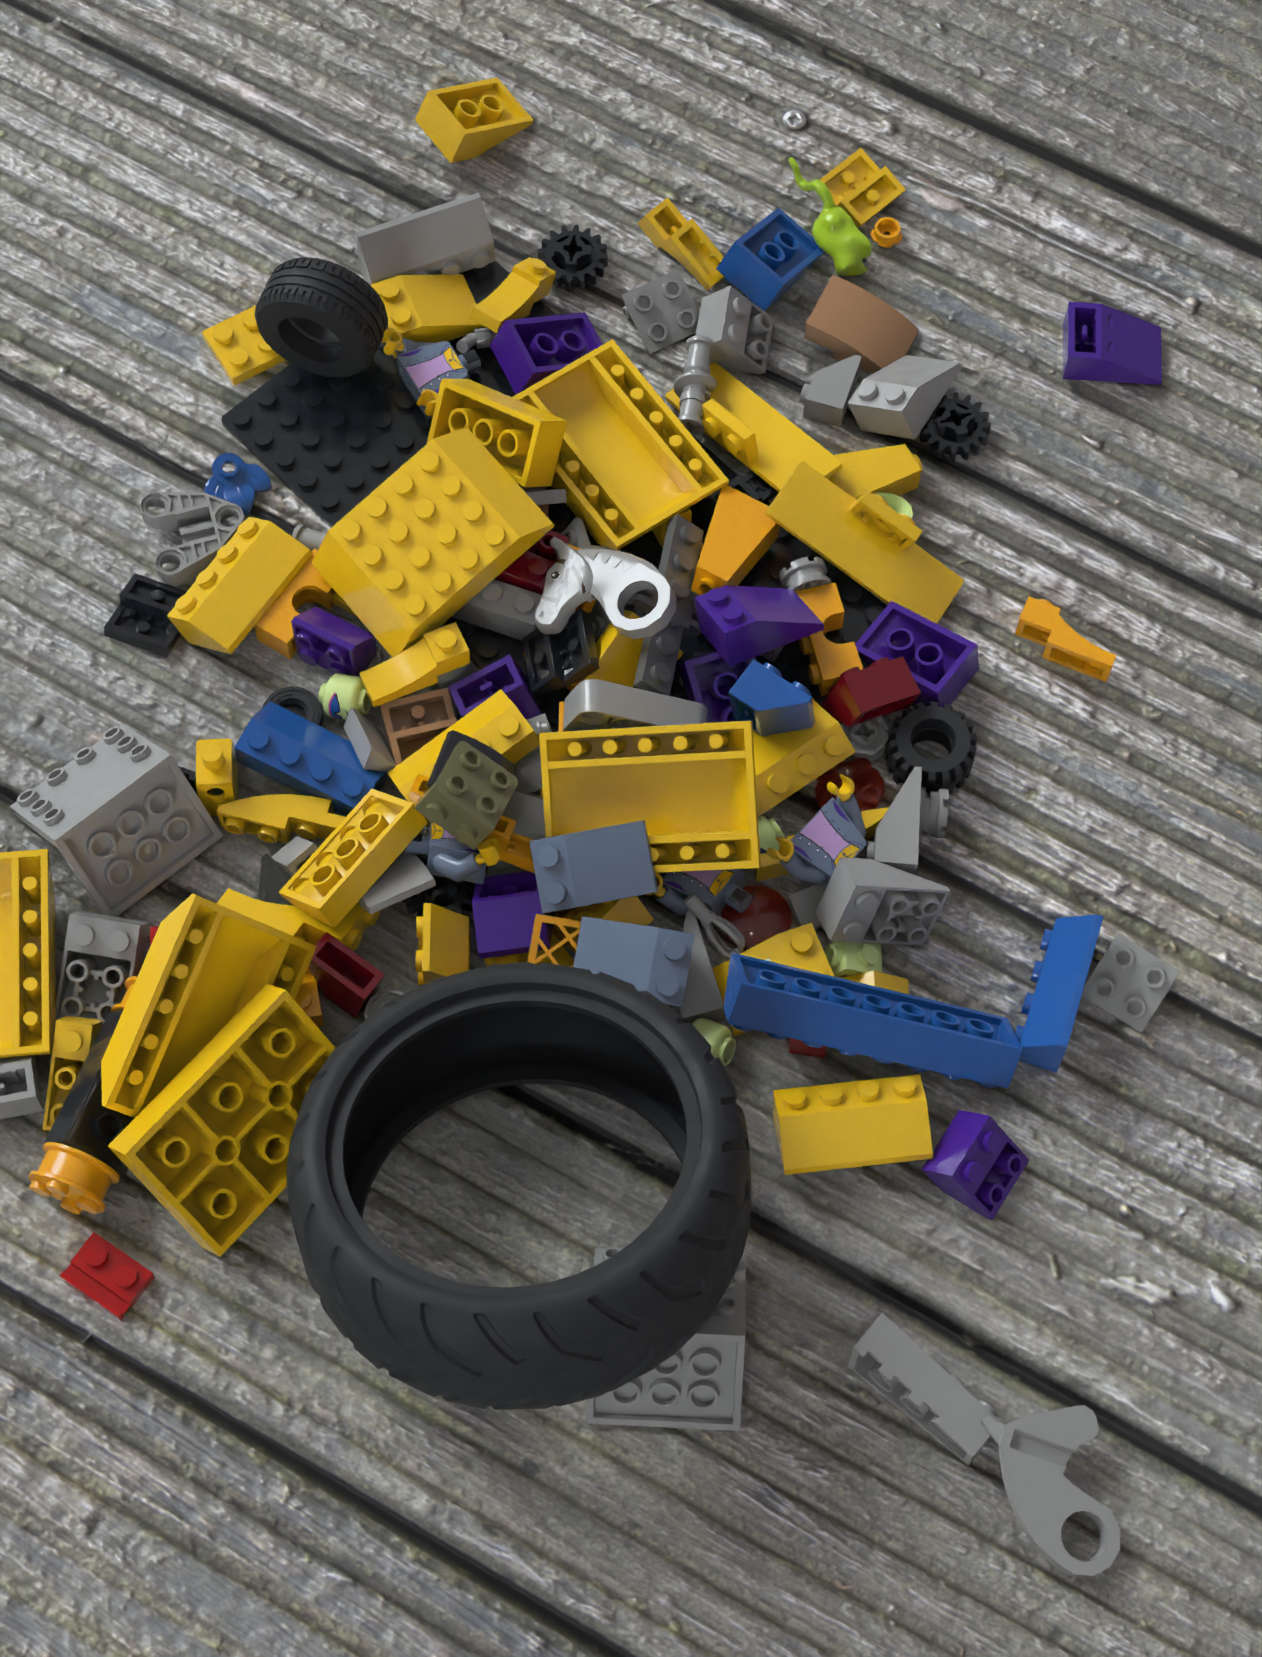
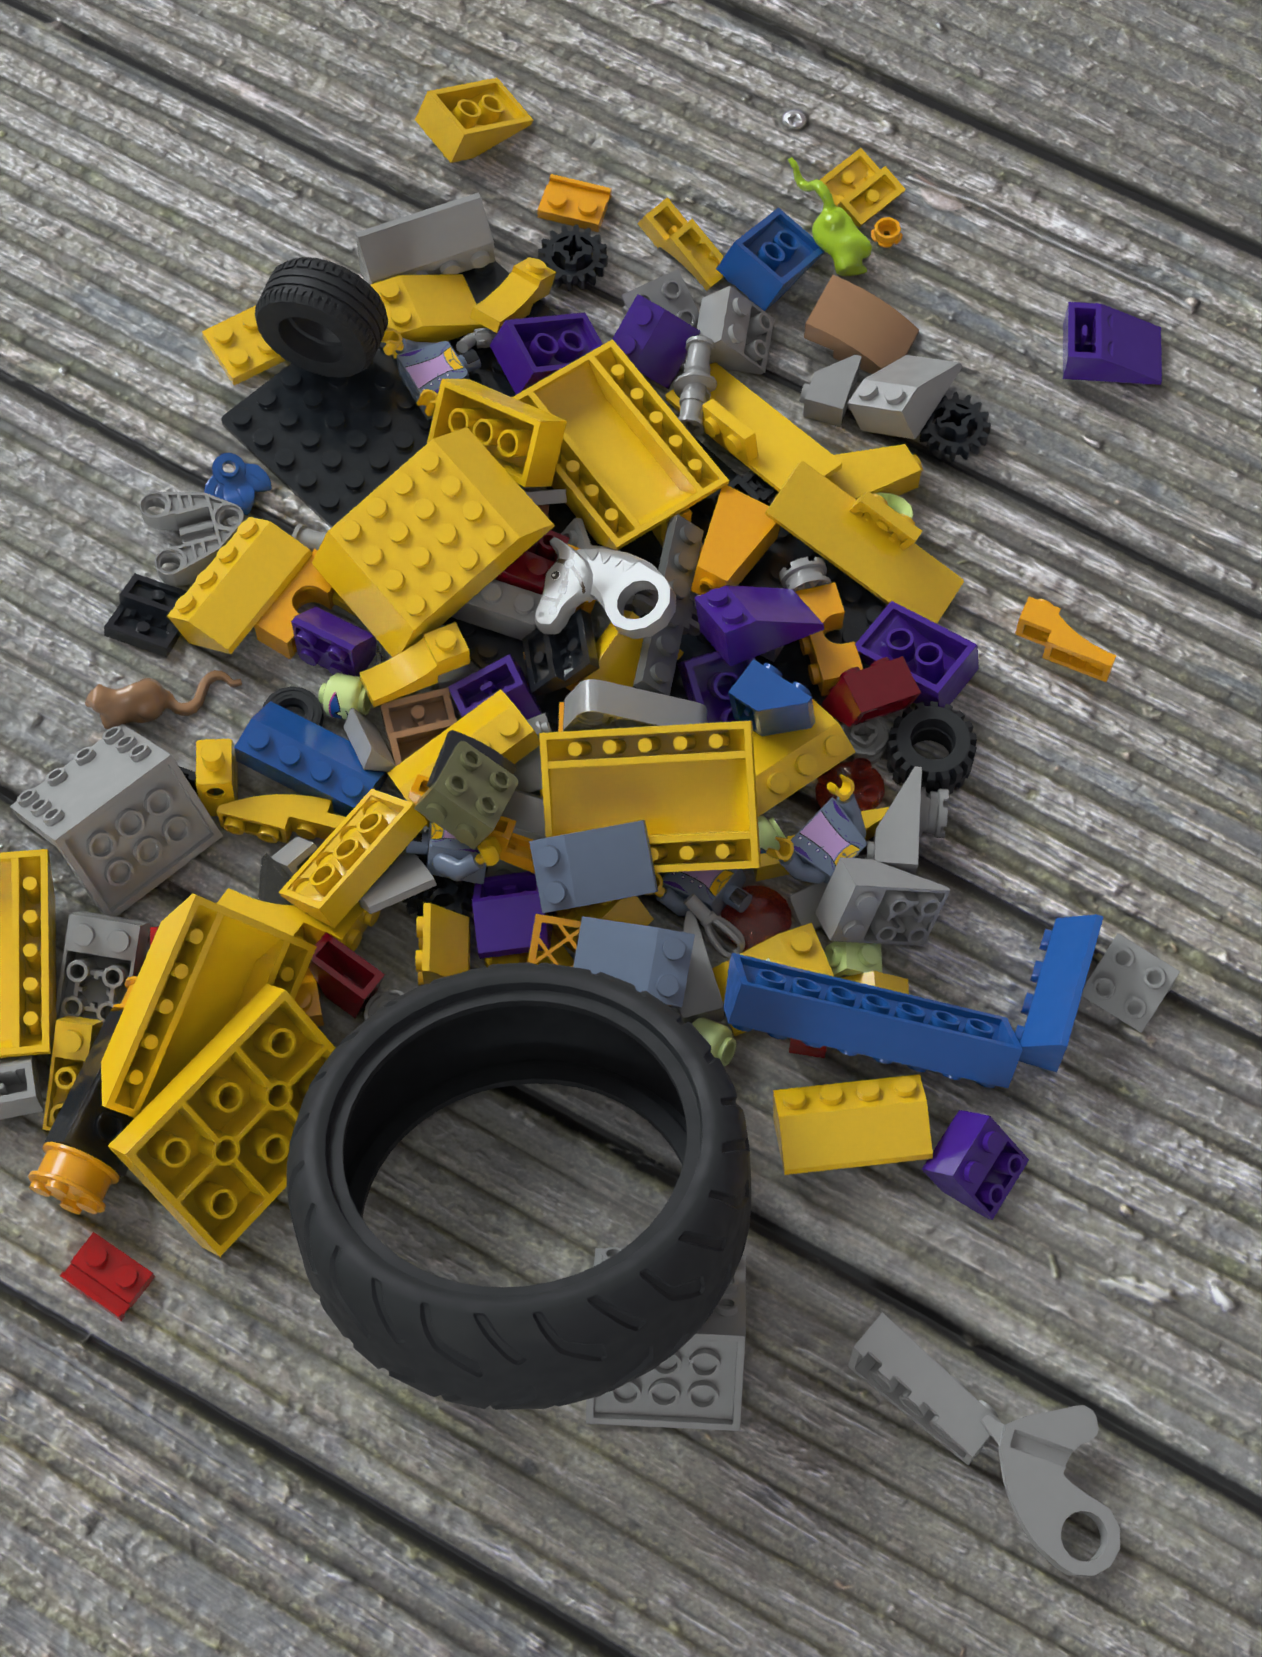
(147, 700): none -> medium nougat animal
(574, 202): none -> light orange plate
(654, 340): none -> dark purple slope

